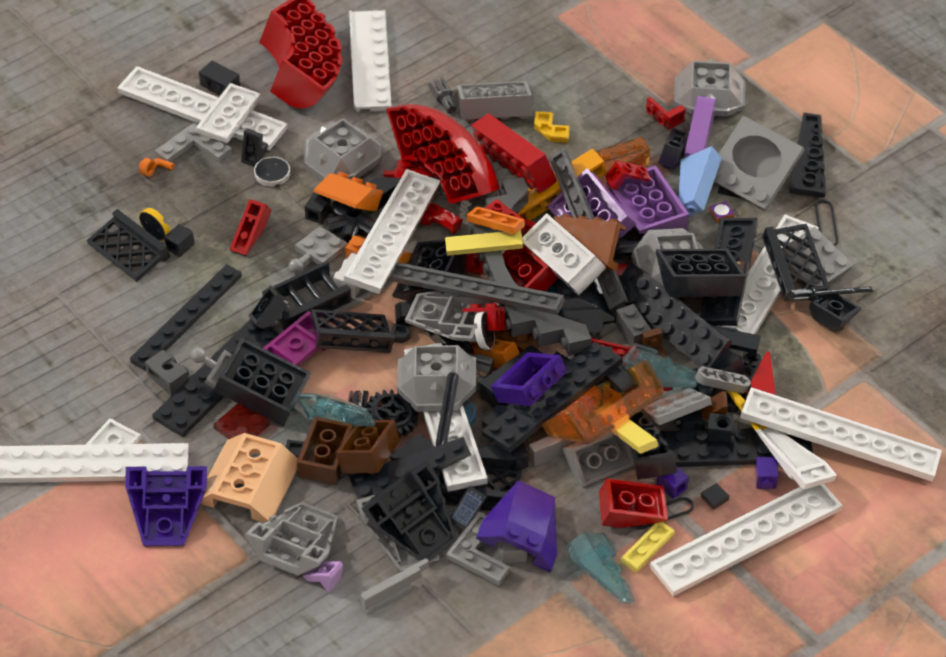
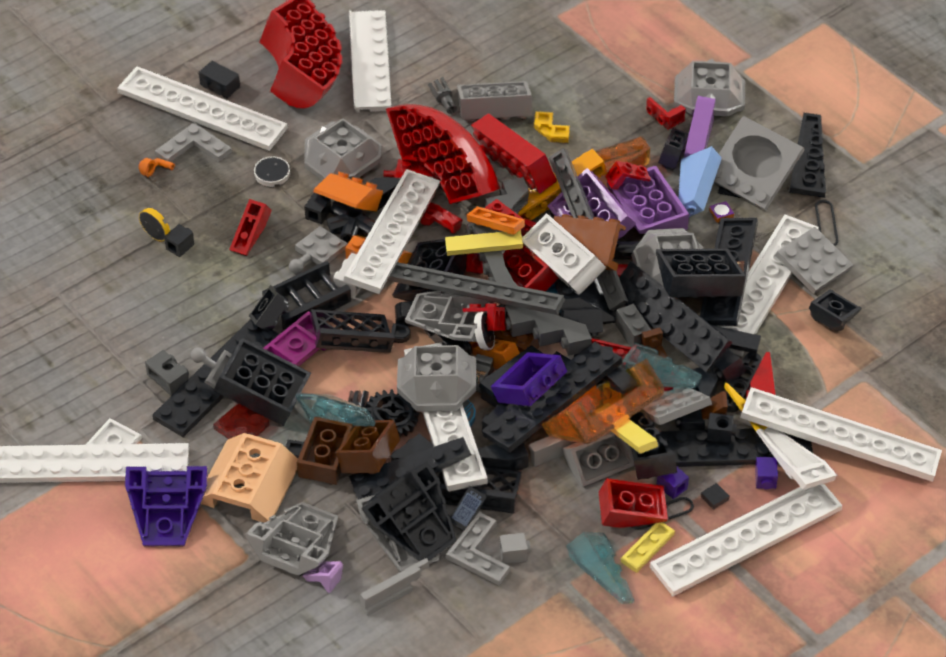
(136, 233): black fence -> none
(187, 315): black plate -> none
(228, 113): white tile -> none
(253, 147): black slope -> none
(447, 408): black axle -> none
(525, 521): dark purple wedge -> none
(722, 379): light grey beam -> none
(779, 260): black fence -> none
(810, 293): black piece -> none

